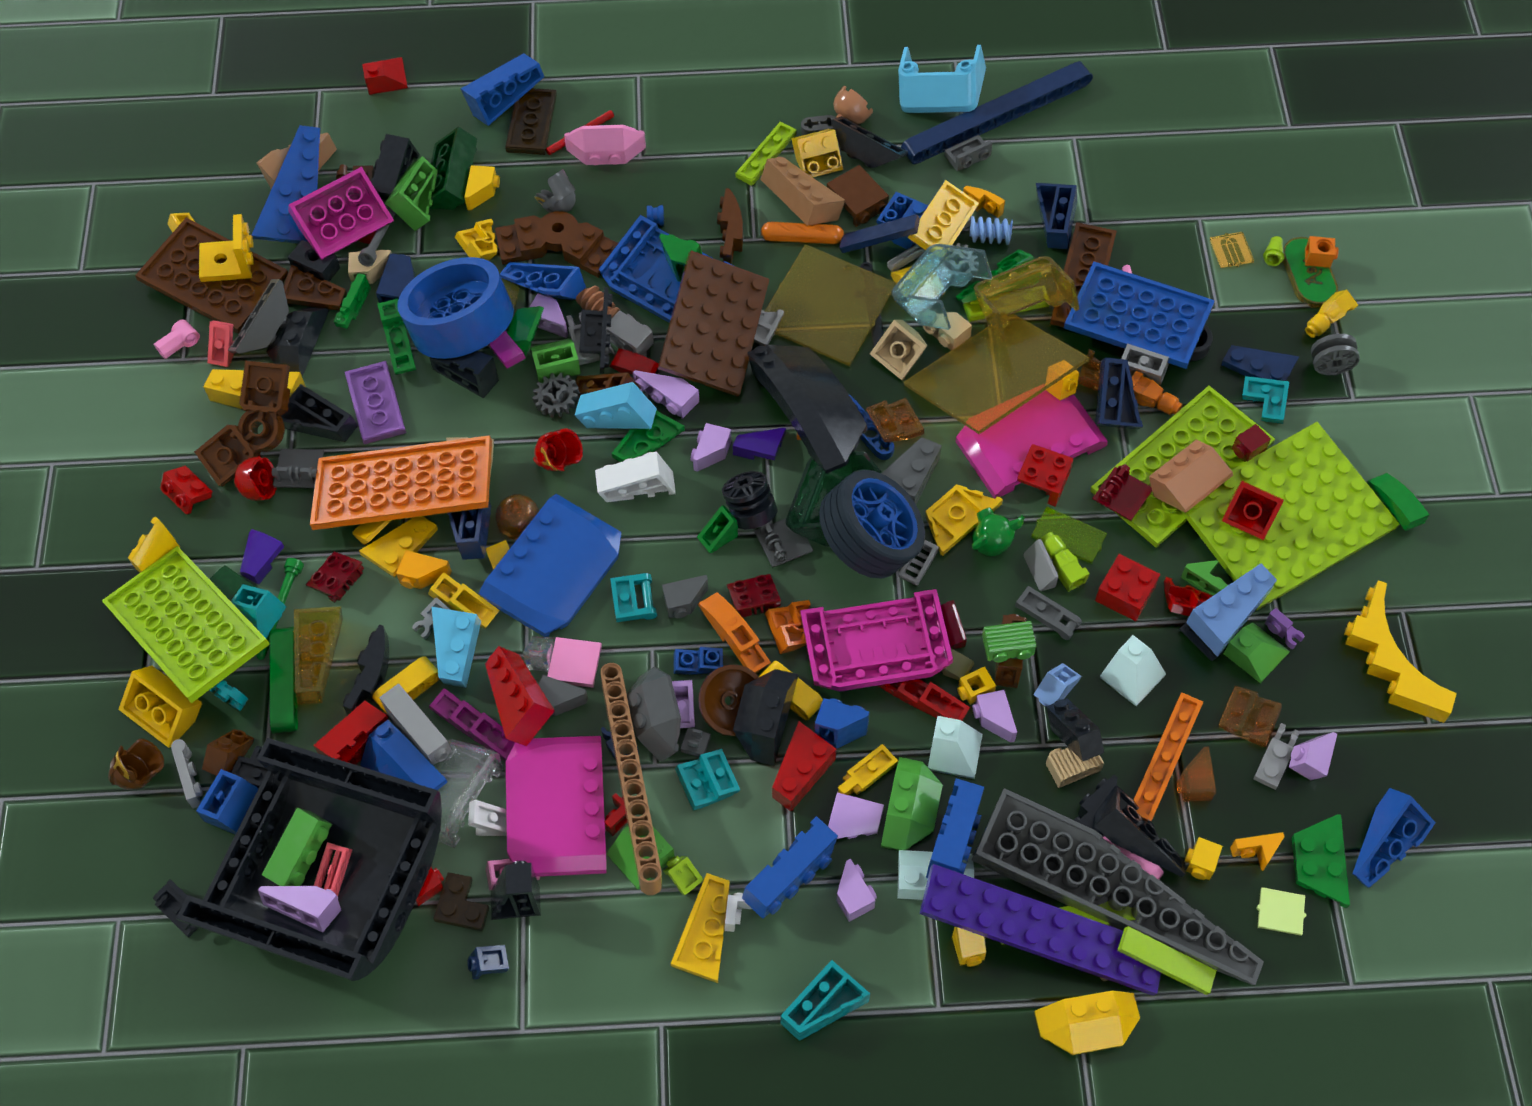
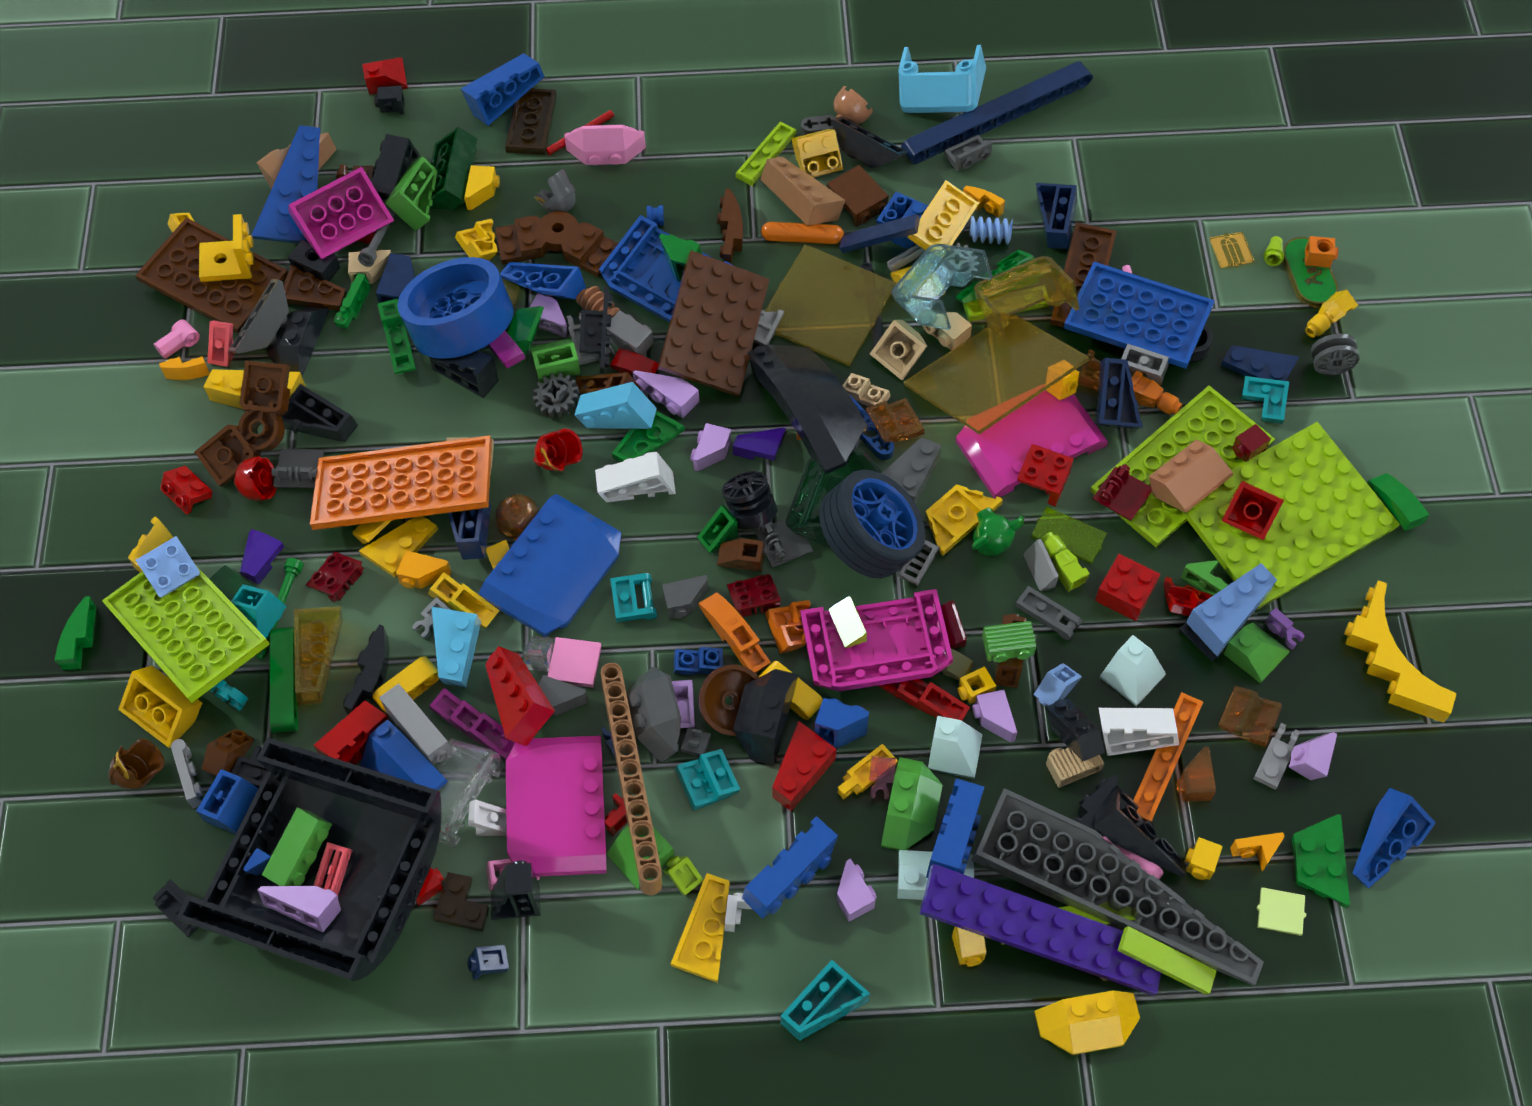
(77, 635): none -> green slope
(168, 567): none -> light blue bracket
(177, 370): none -> light orange slope
(257, 862): none -> blue slope
(375, 402): medium lavender tile -> none
(390, 99): none -> black brick
(742, 554): none -> reddish brown slope
(848, 623): none -> slope
(855, 816): lavender slope -> none
(863, 392): none -> tan slope
(881, 771): none -> clear pink plate
(1137, 729): none -> white wedge

